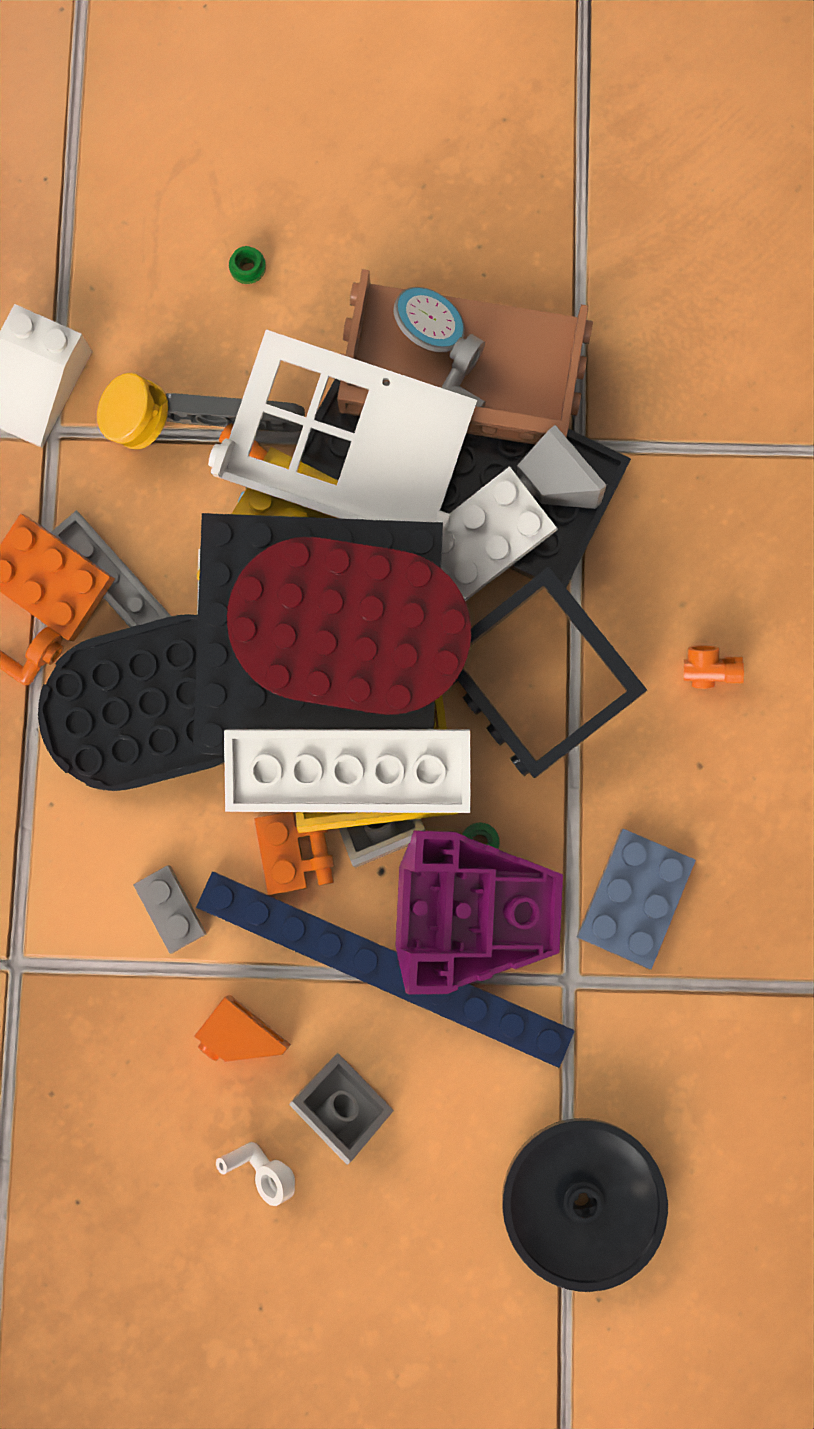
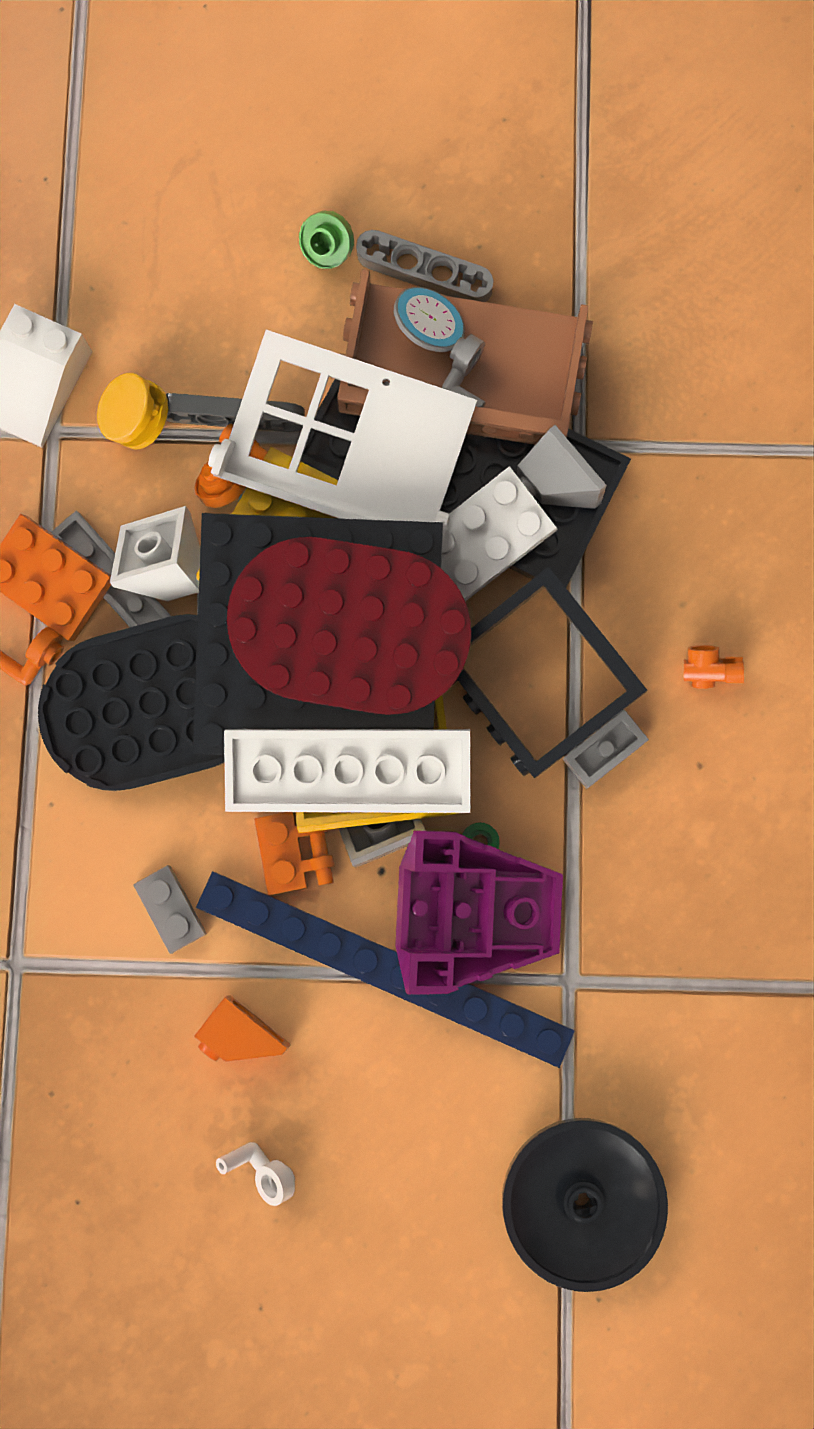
(158, 556): none -> white slope
(215, 491): none -> orange plate
(243, 256): green plate -> none
(326, 239): none -> bright green plate
(341, 1108): light grey slope -> none
(427, 261): none -> light grey beam
(605, 749): none -> light grey plate
(636, 898): sand blue plate -> none

